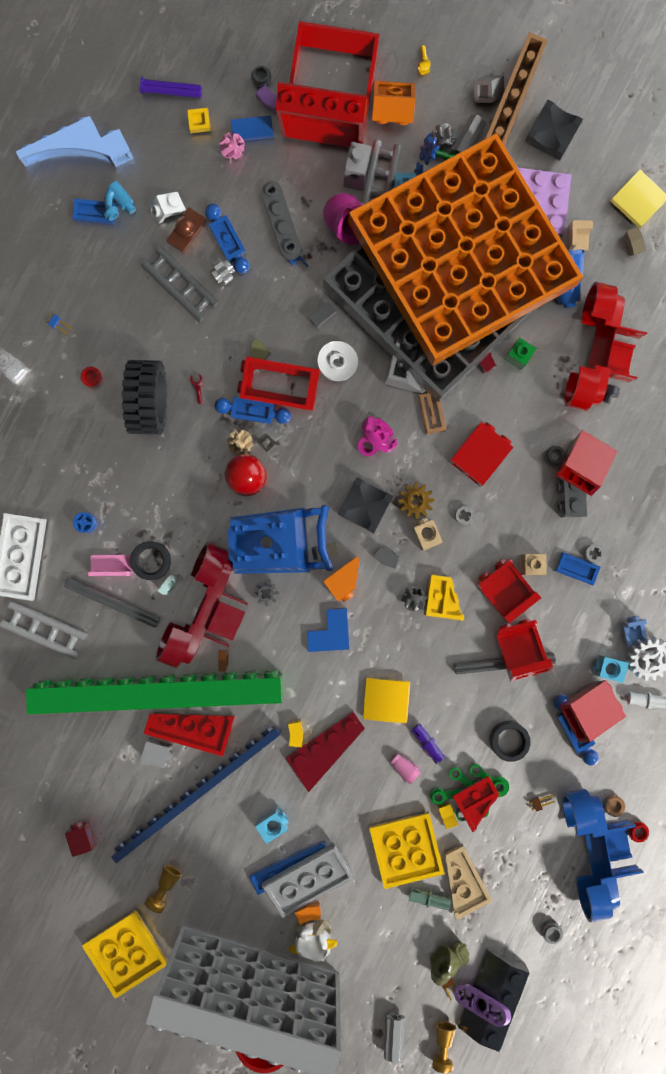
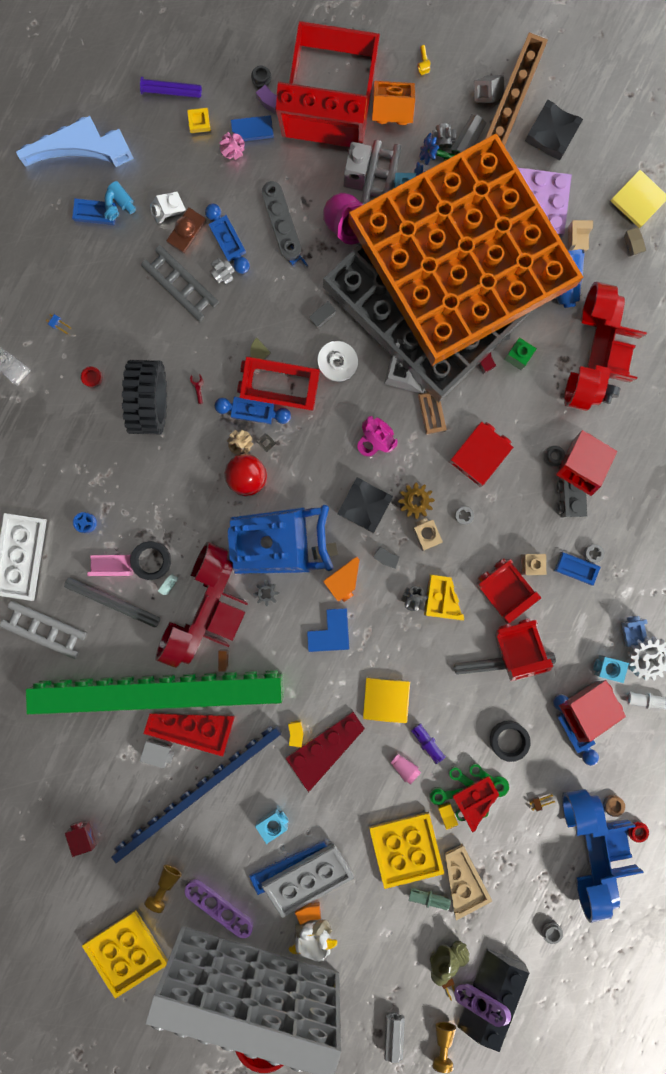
(215, 912): none -> medium lavender beam

